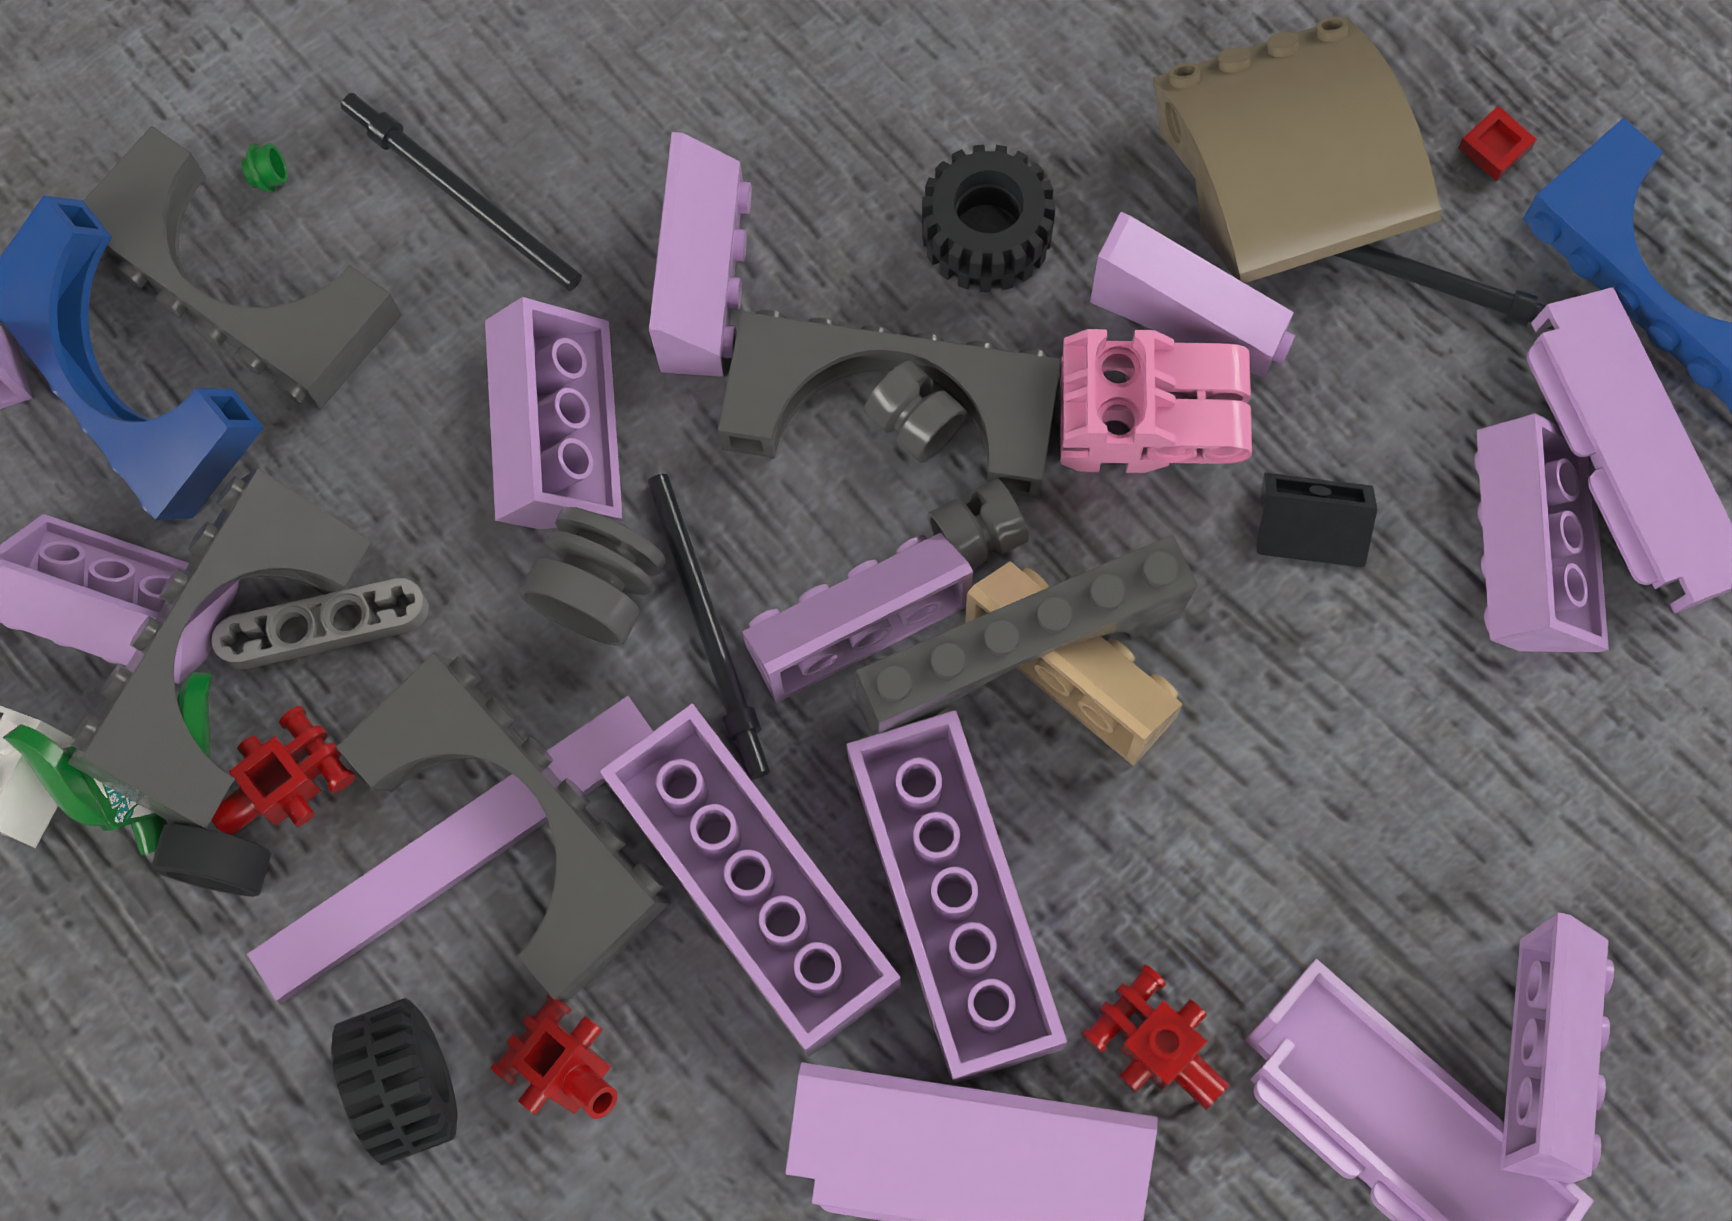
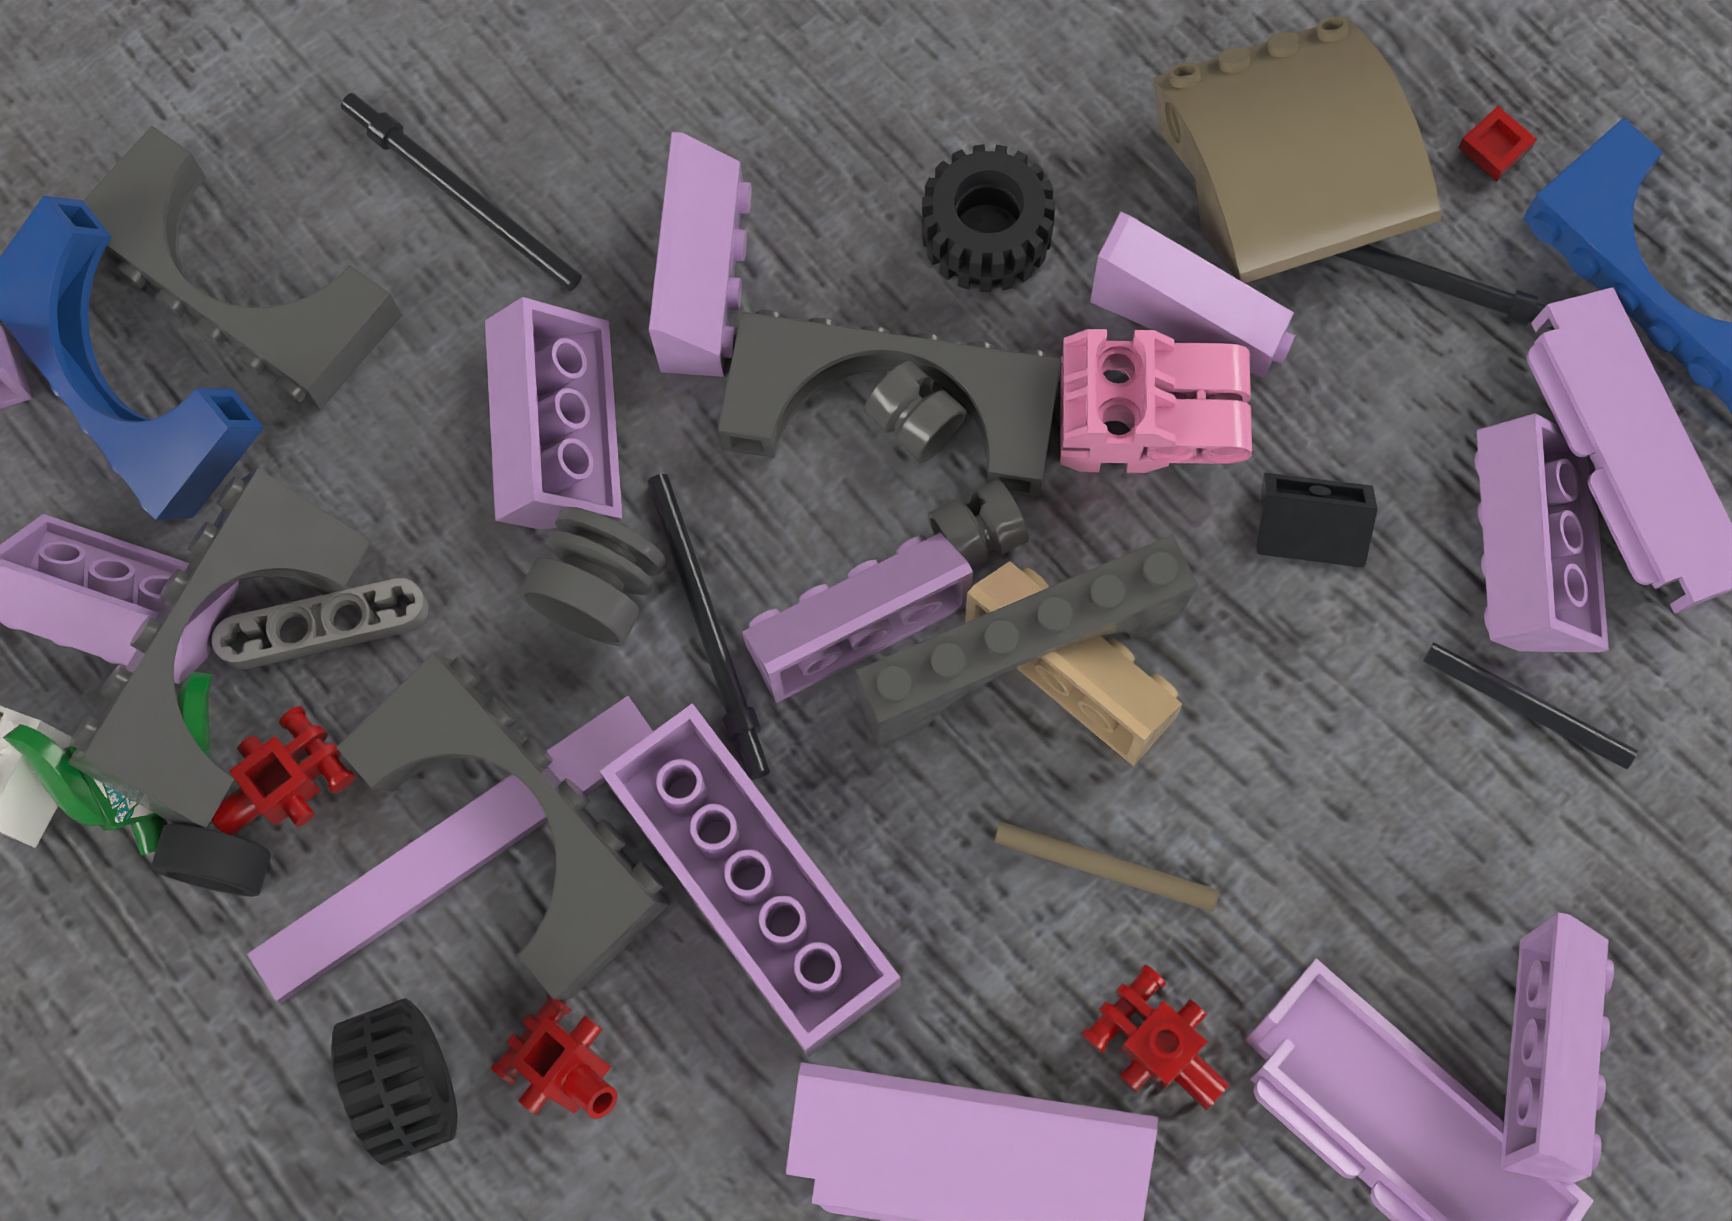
(264, 167): green plate -> none
(955, 898): lavender brick -> none
(1107, 866): none -> dark tan bar
(1530, 706): none -> black bar

